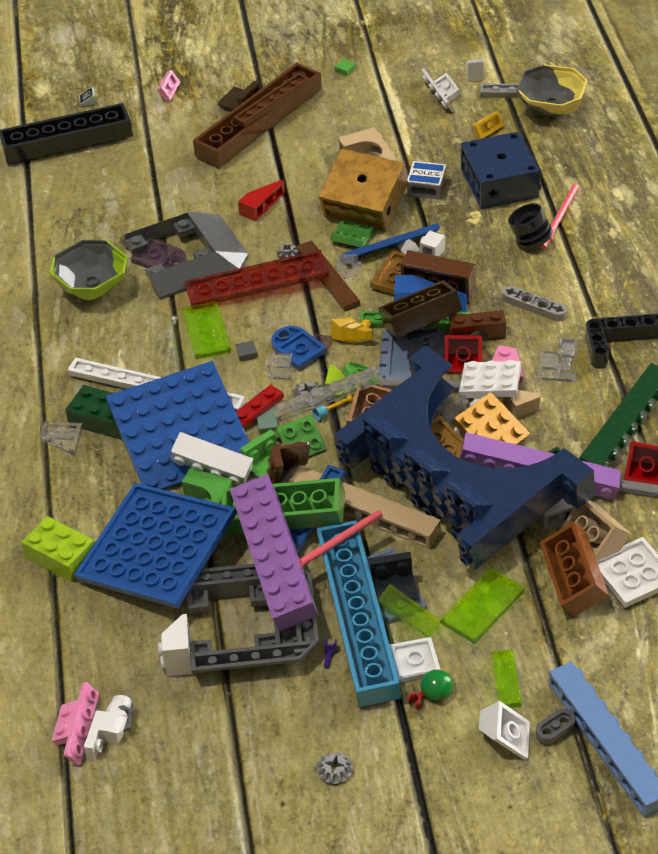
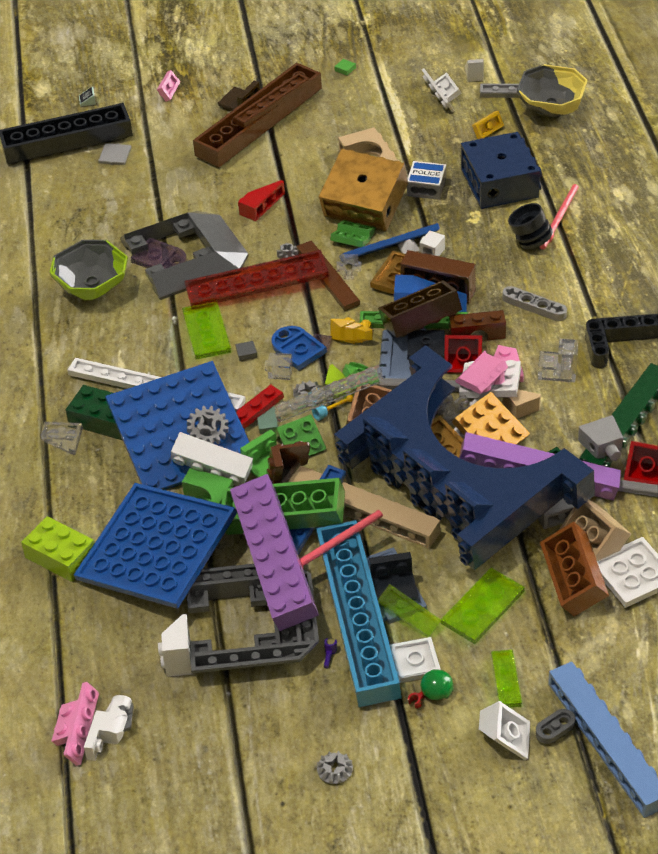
(114, 154): none -> light grey piece
(211, 420): none -> light grey gear
(483, 373): none -> bright pink slope
(602, 438): none -> light grey torso

